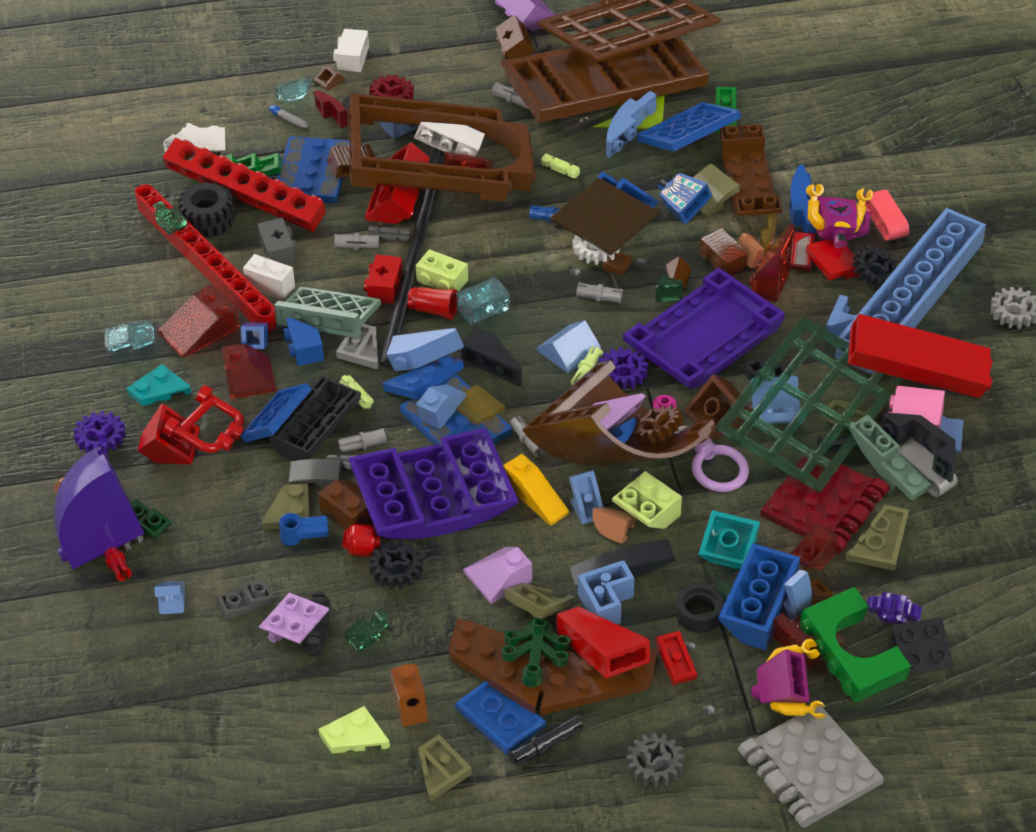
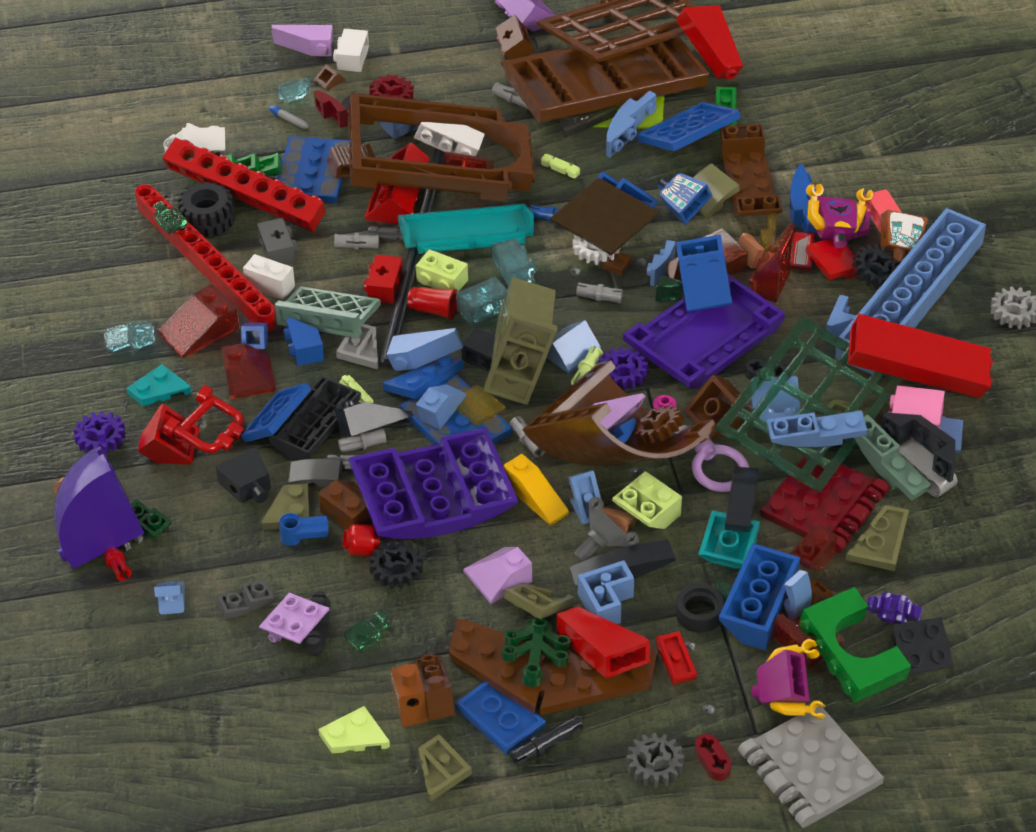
(245, 476): none -> black torso
(307, 39): none -> lavender slope
(363, 416): none -> slope
(436, 686): none -> reddish brown slope
(466, 227): none -> teal slope
(513, 261): none -> clear light blue brick
(521, 340): none -> olive brick
(603, 532): none -> dark grey axle
(658, 266): none -> medium blue slope
(704, 273): none -> blue slope
(708, 759): none -> dark red beam
(712, 39): none -> red slope
(741, 499): none -> black slope
(814, 431): none -> medium blue slope
(900, 232): none -> torso

